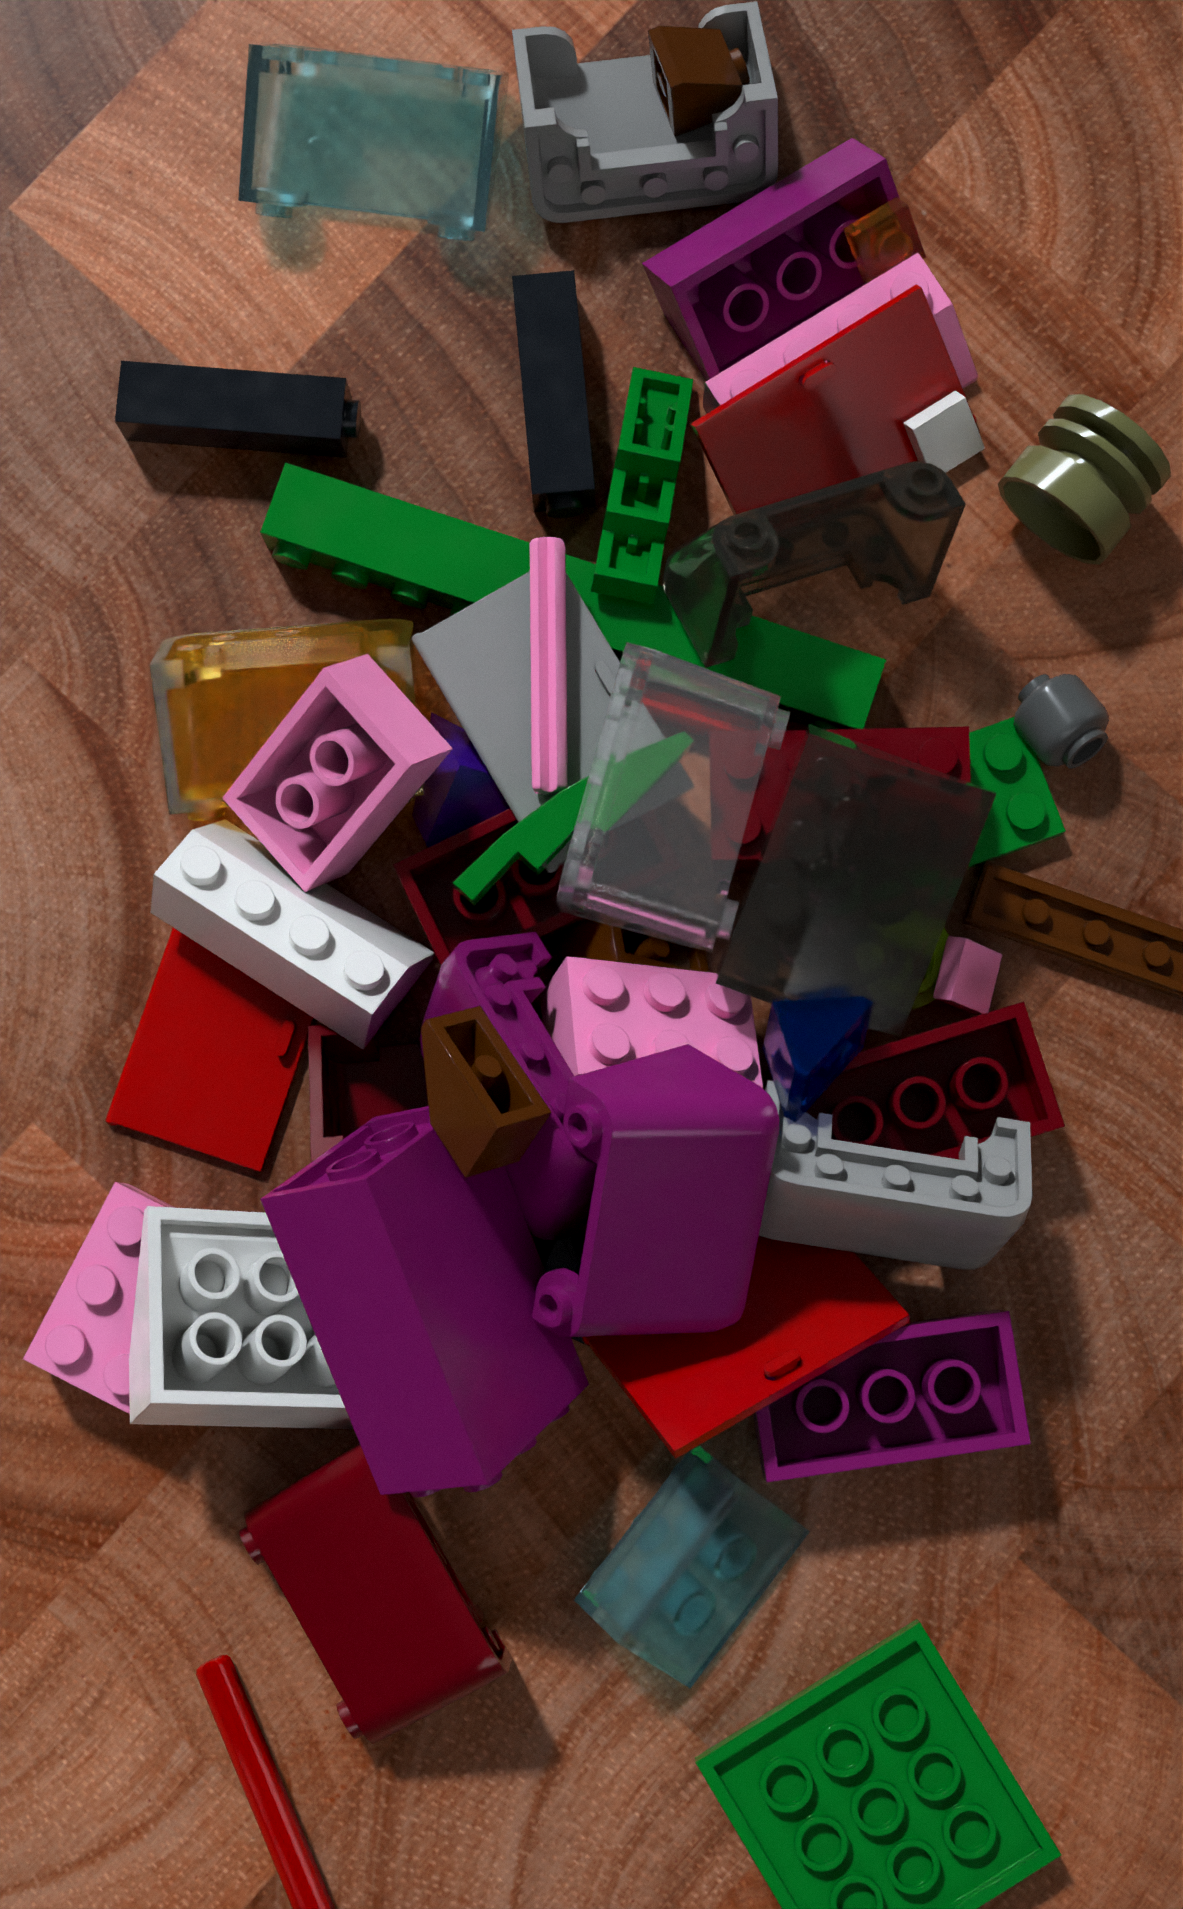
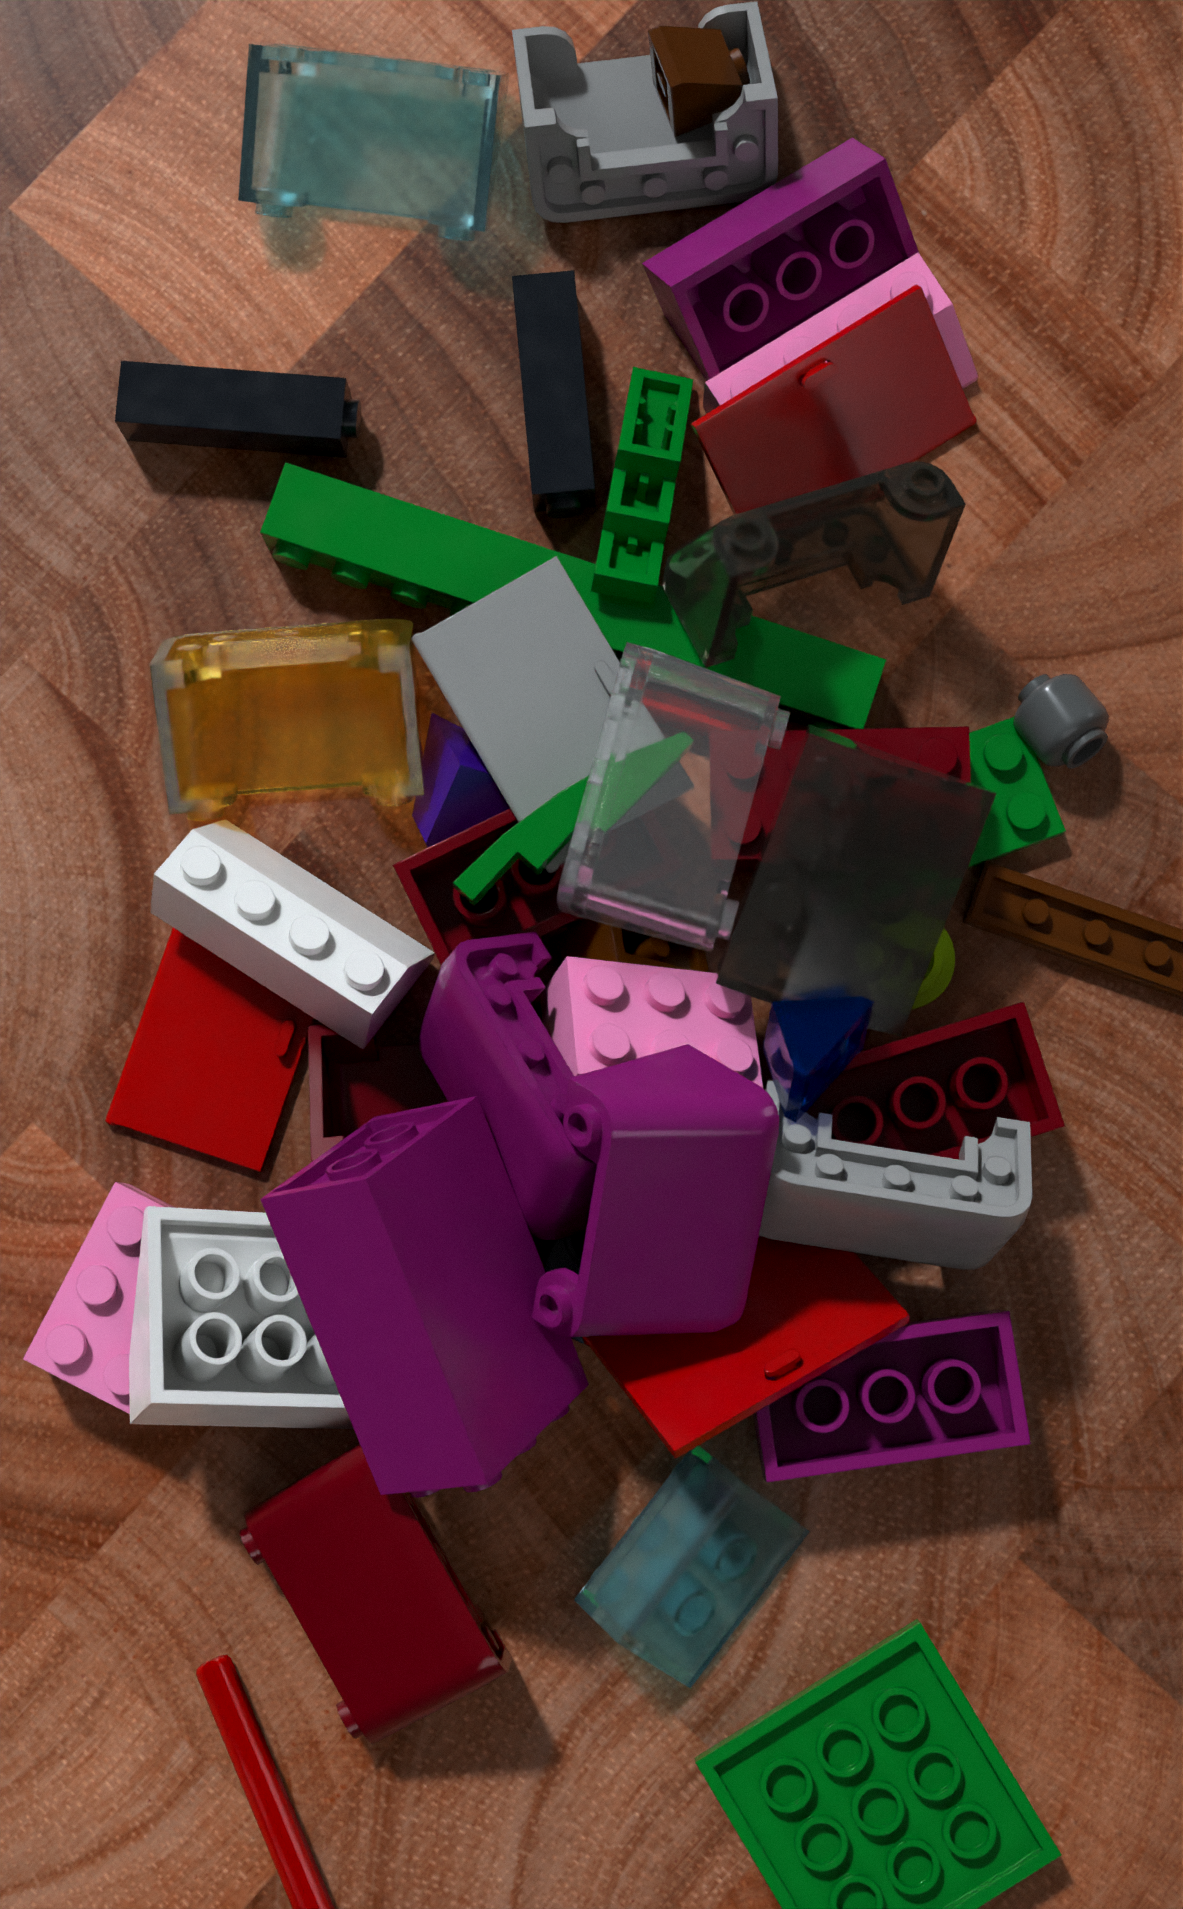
(336, 771): bright pink brick -> none
(478, 1092): reddish brown slope -> none
(548, 665): bright pink axle -> none
(883, 239): clear orange plate -> none
(945, 433): white tile -> none
(967, 975): bright pink tile -> none
(1085, 478): olive wheel -> none

